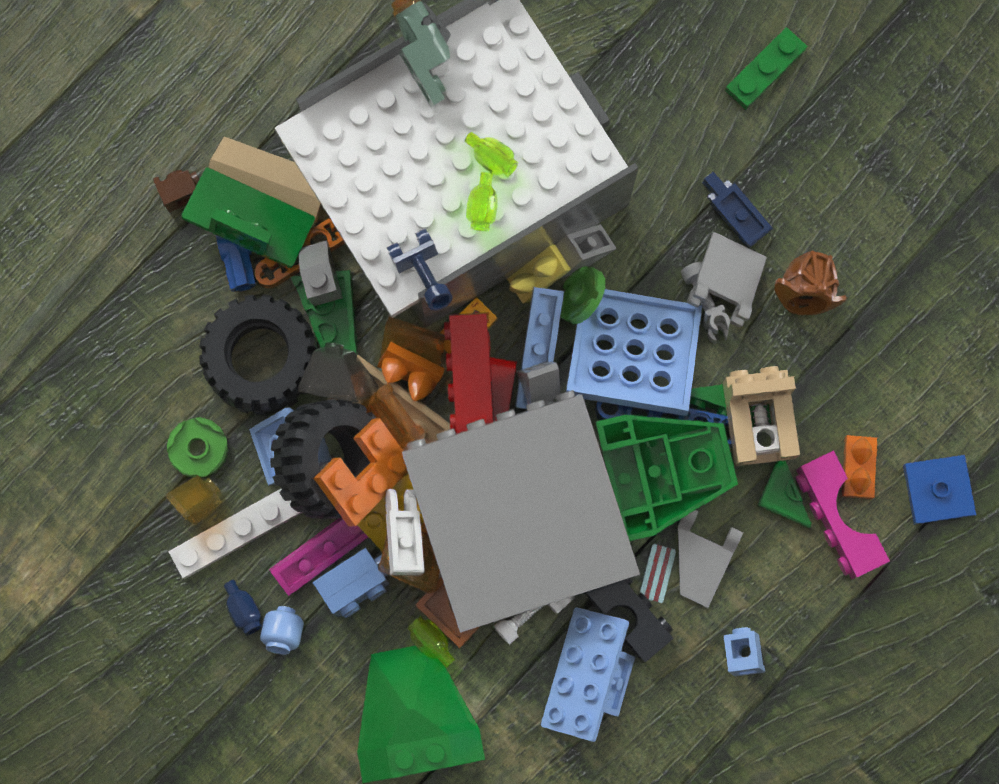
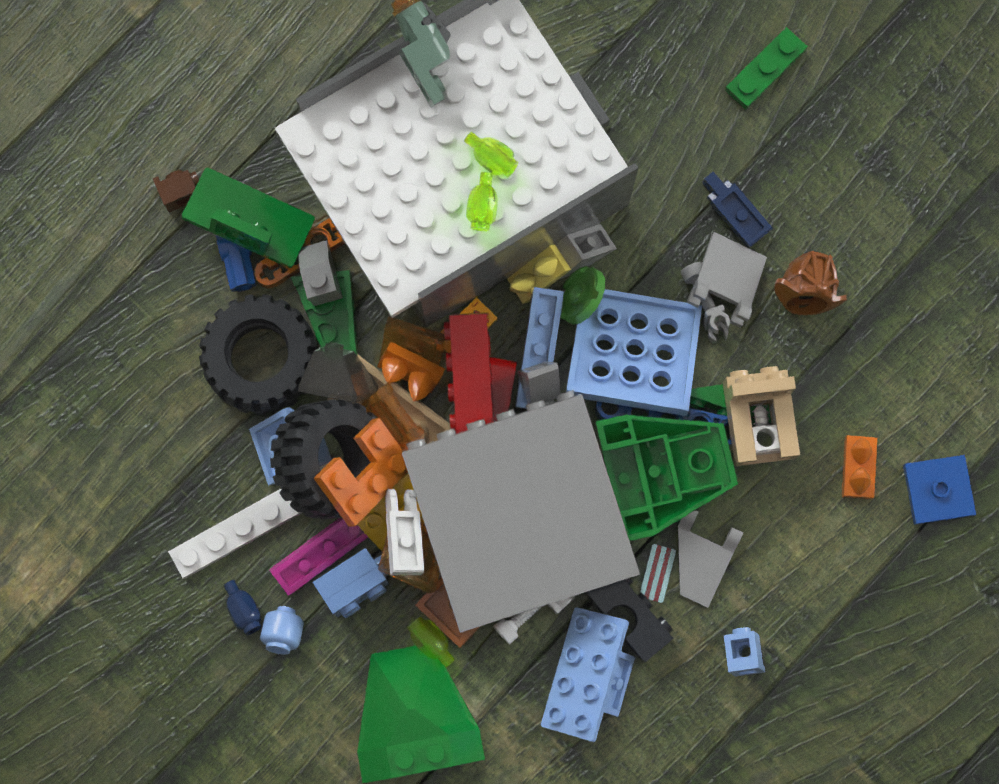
(195, 499): clear yellow slope -> none
(206, 463): bright green tile -> none
(266, 173): tan slope -> none
(437, 294): dark blue bar -> none
(783, 496): green tile -> none
(857, 550): dark pink arch -> none

